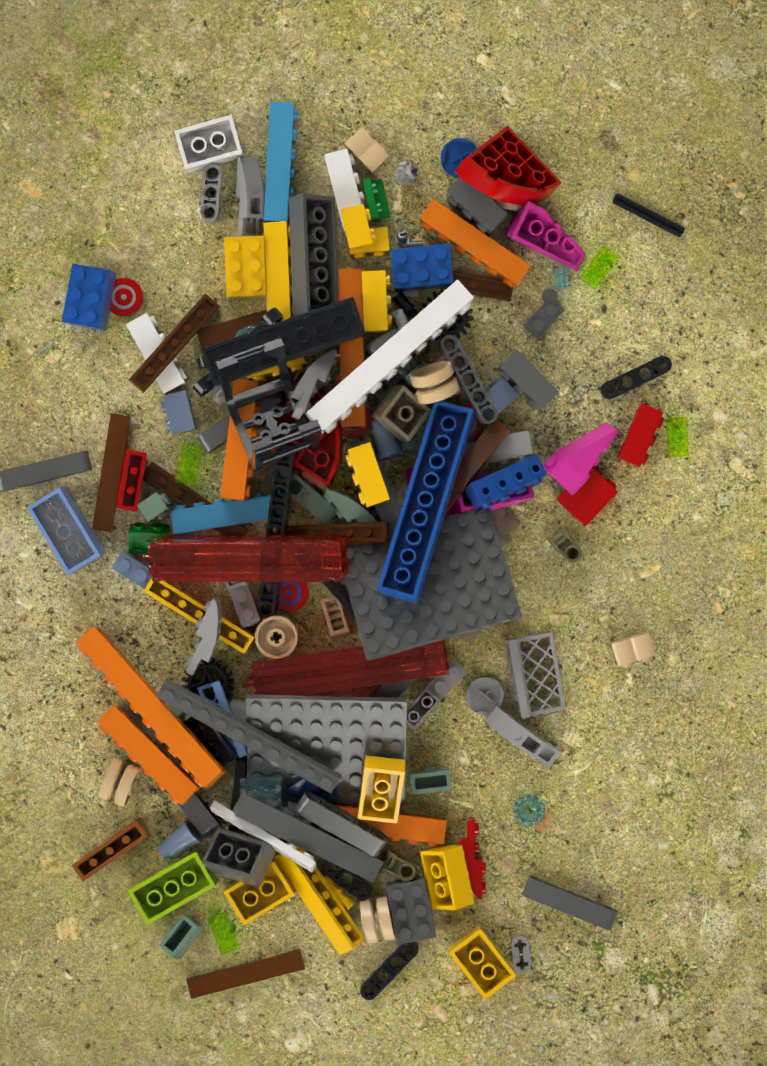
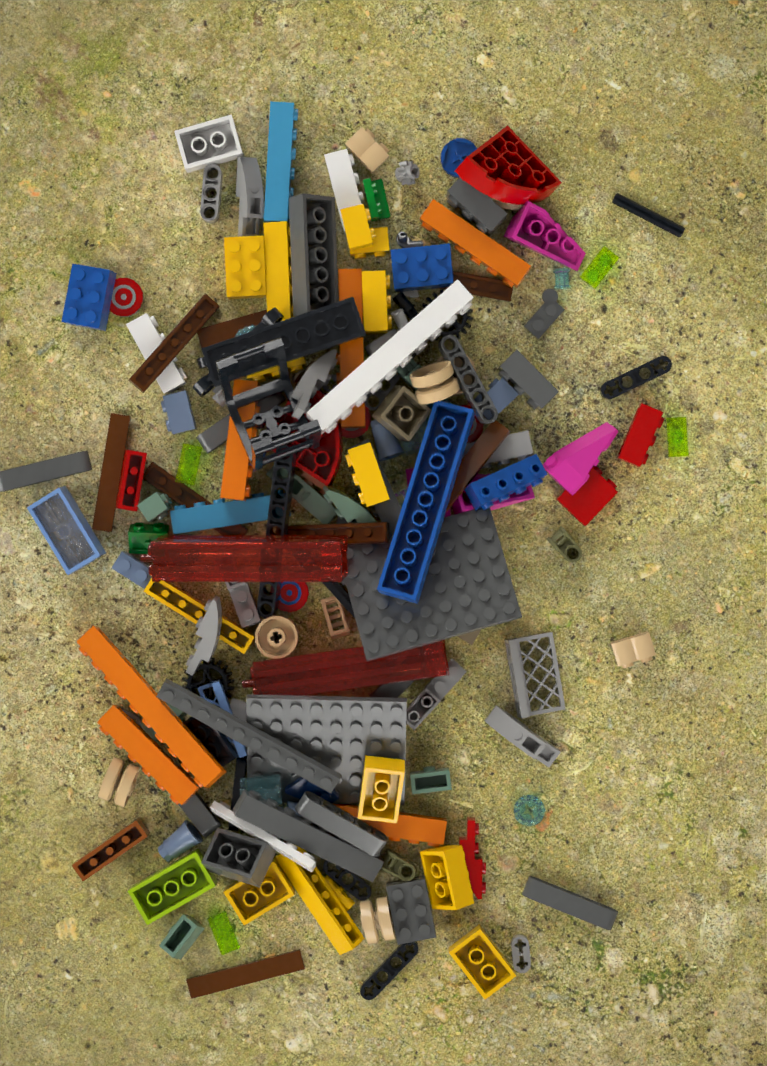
(484, 694): light grey tile -> none
(504, 524): dark tan plate -> none

